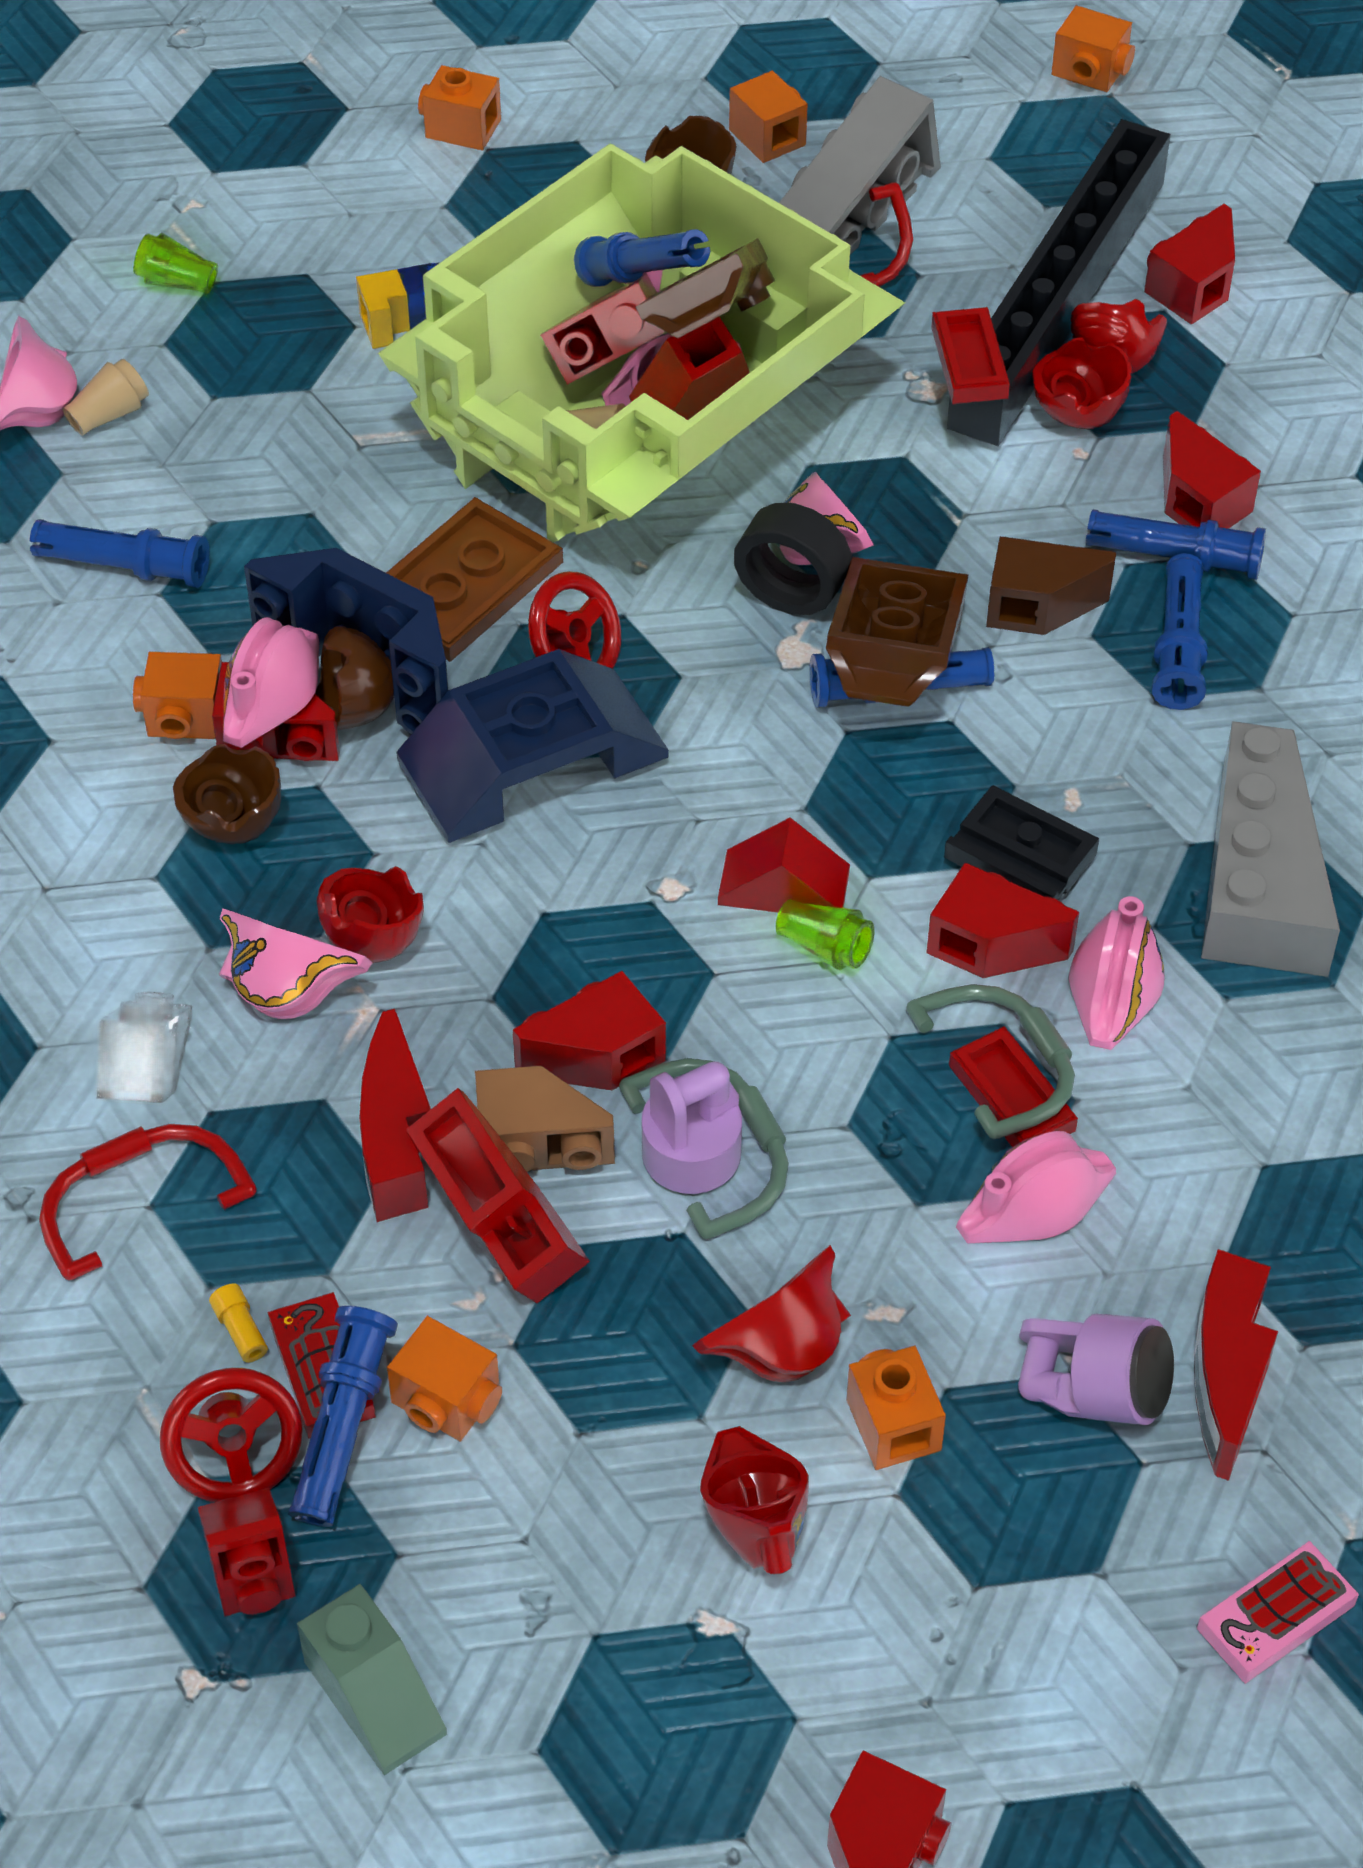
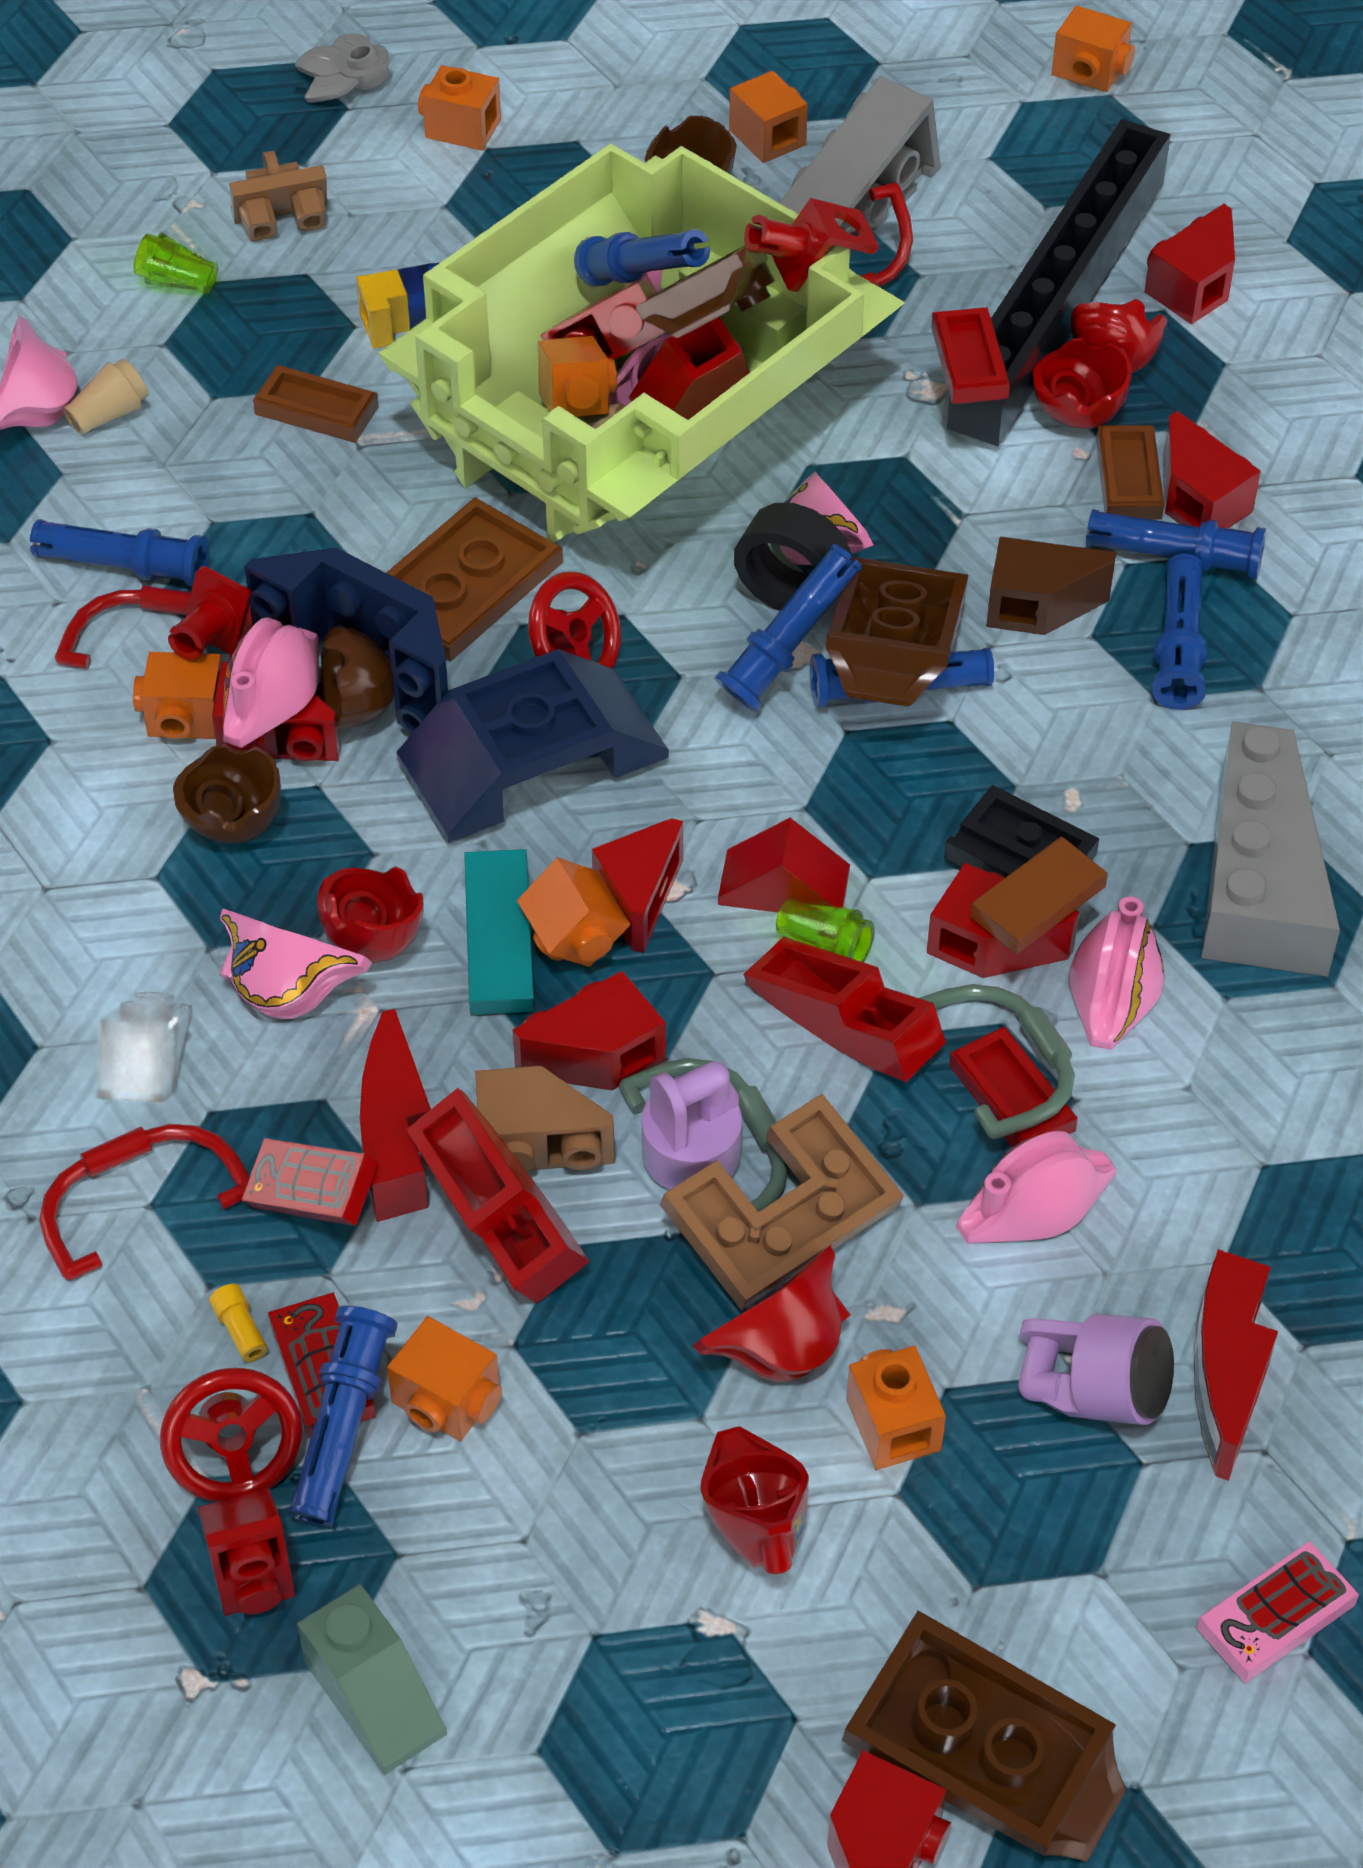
(147, 598): none -> red piece
(215, 616): none -> red bracket
(278, 192): none -> medium nougat hips
(310, 1181): none -> tile
(316, 403): none -> dark orange tile
(344, 66): none -> light grey plate
(498, 933): none -> teal tile
(572, 913): none -> orange brick
(575, 375): none -> orange brick
(641, 875): none -> red slope
(760, 1250): none -> medium nougat plate
(772, 649): none -> blue pin
(808, 238): none -> red bracket
(848, 1007): none -> red slope
(993, 1740): none -> reddish brown slope
(1038, 895): none -> dark orange tile
(1130, 471): none -> dark orange tile

